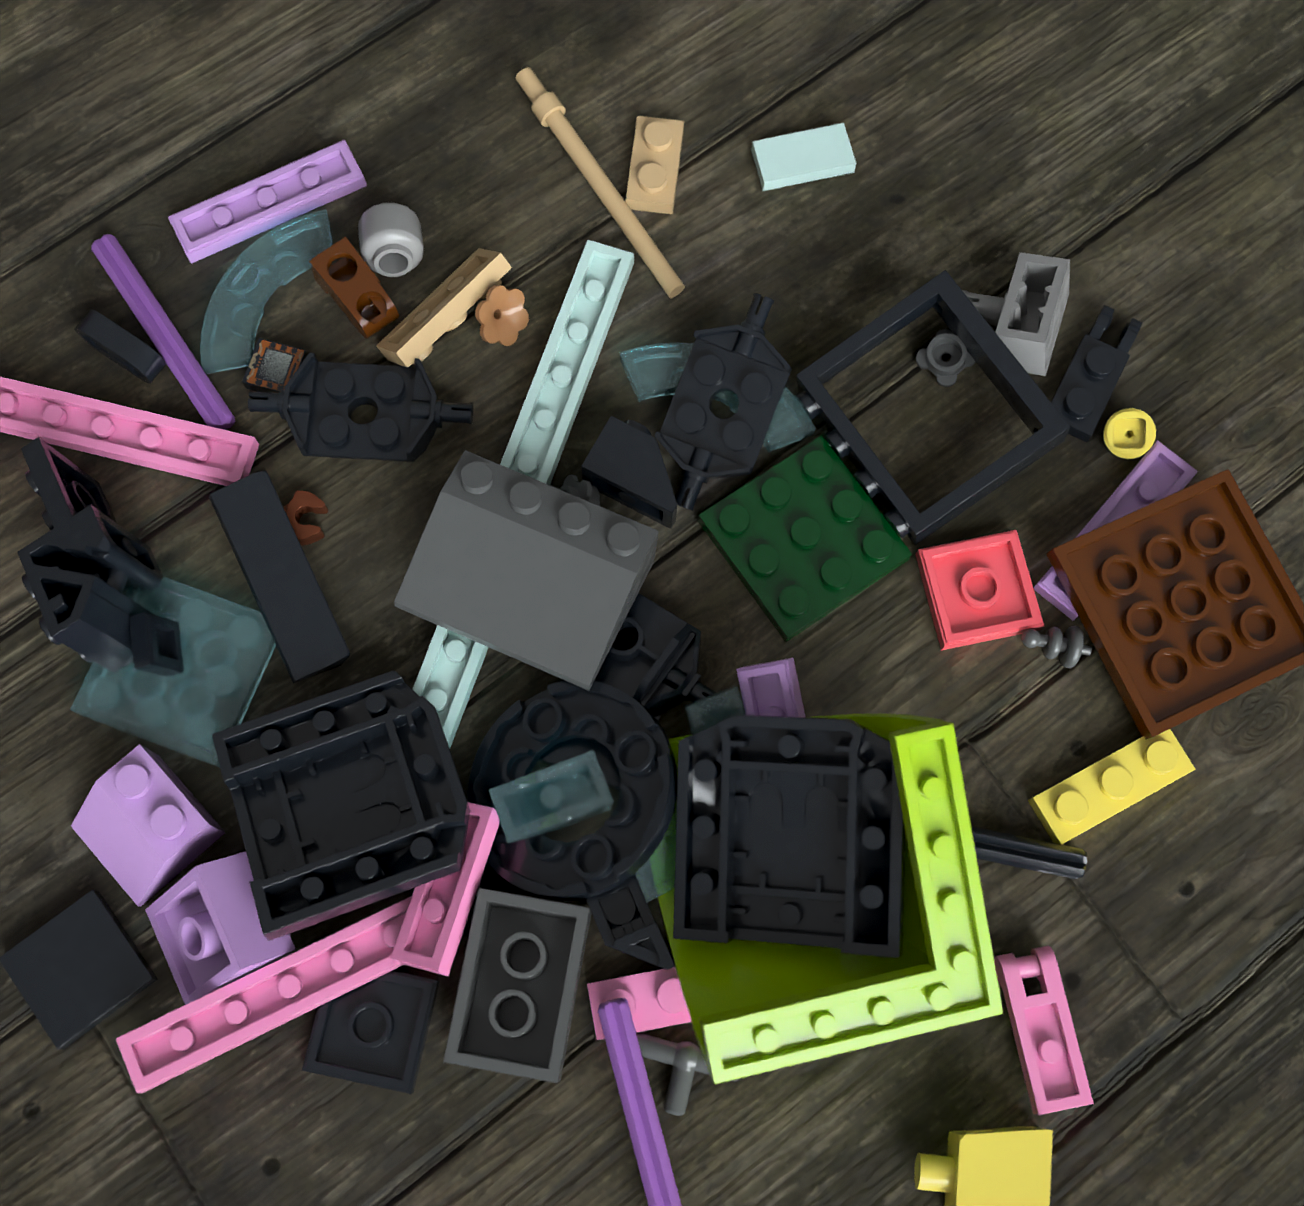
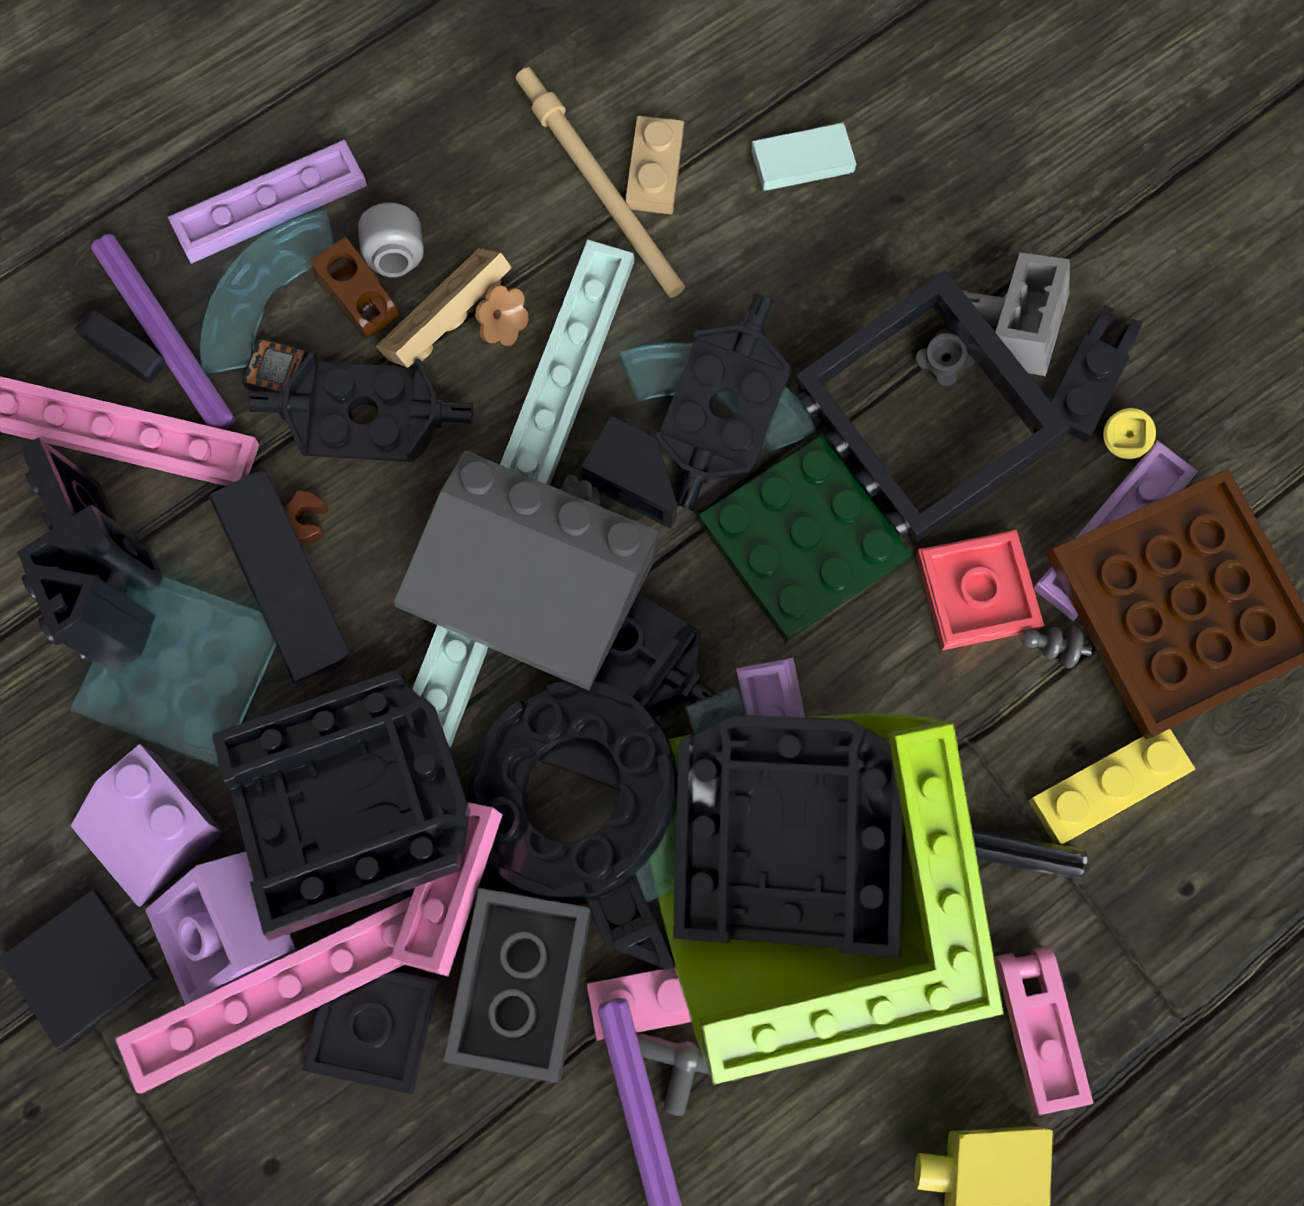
(156, 644): black tile -> none
(552, 798): clear light blue slope -> none

